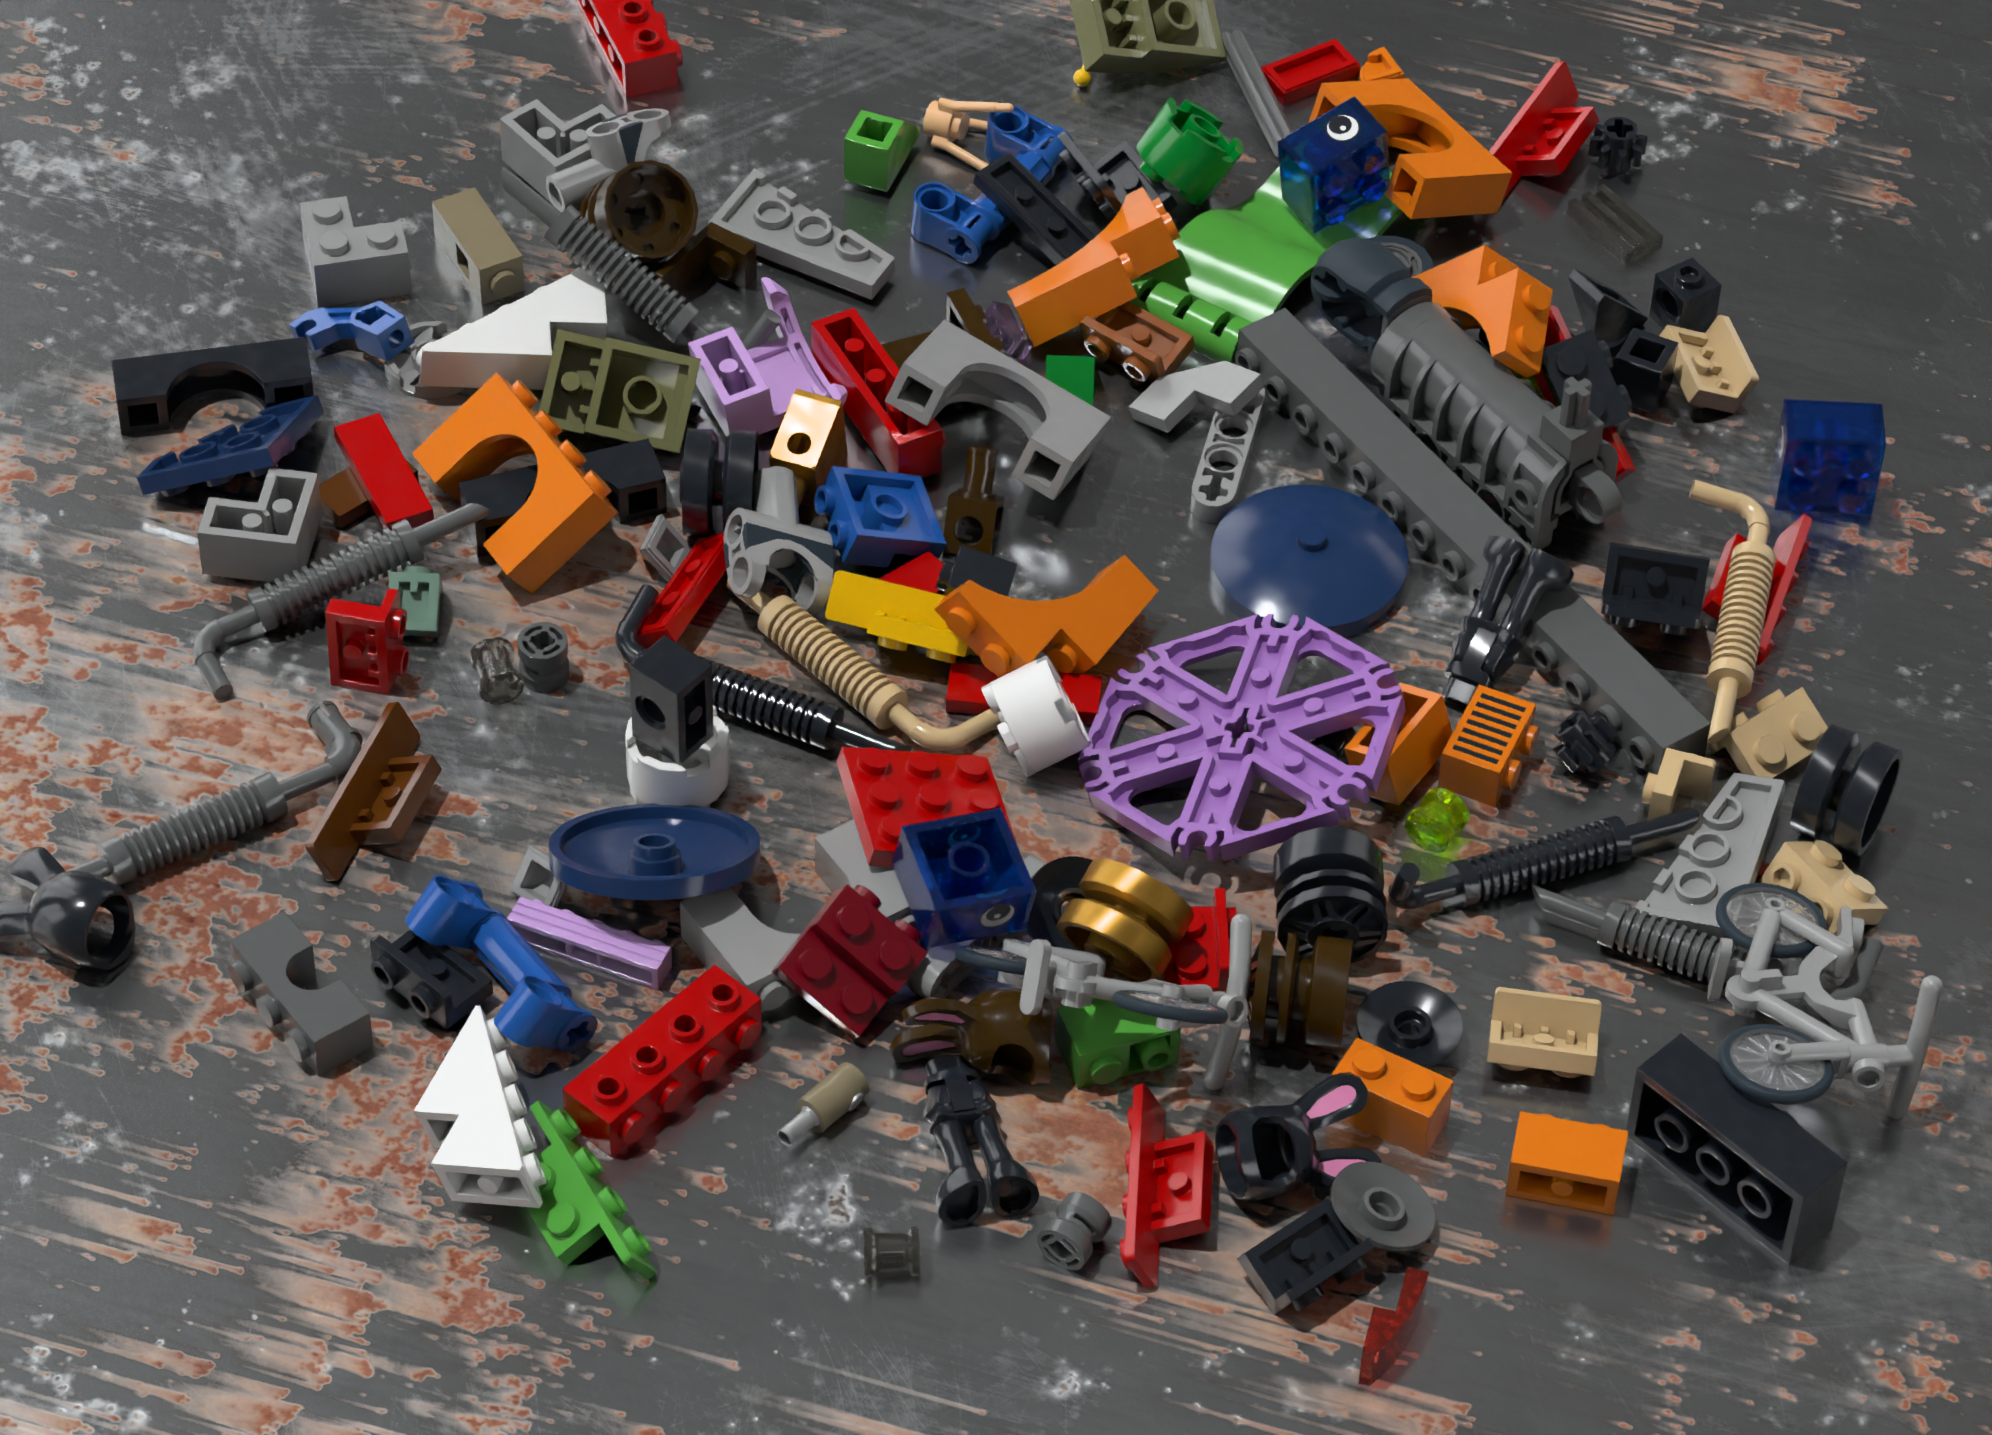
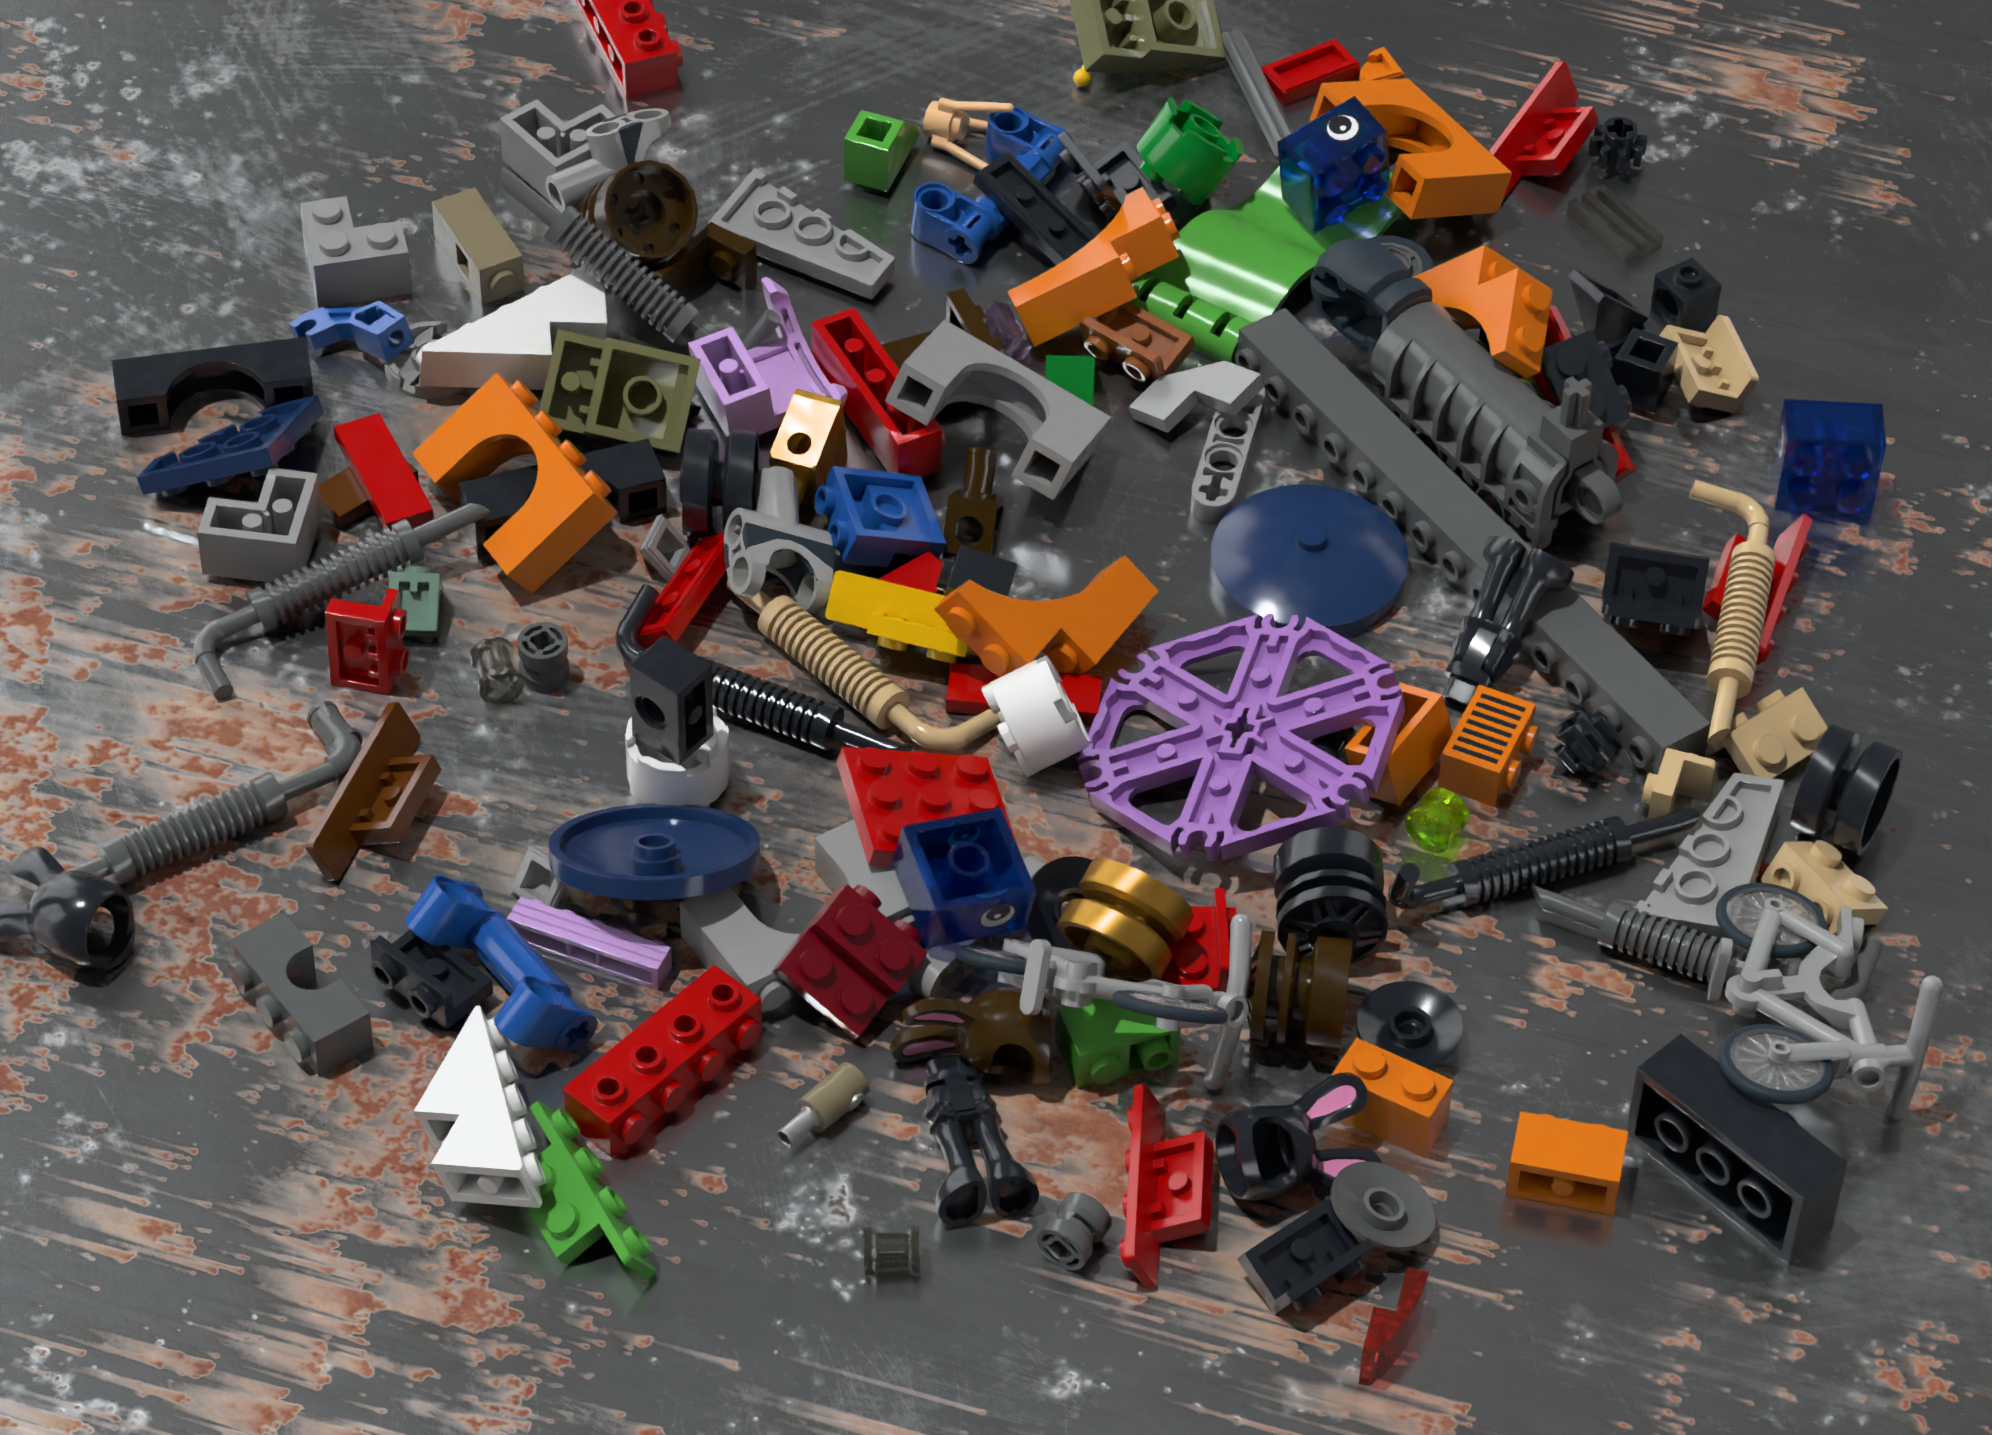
(1544, 1032): tan bracket -> none

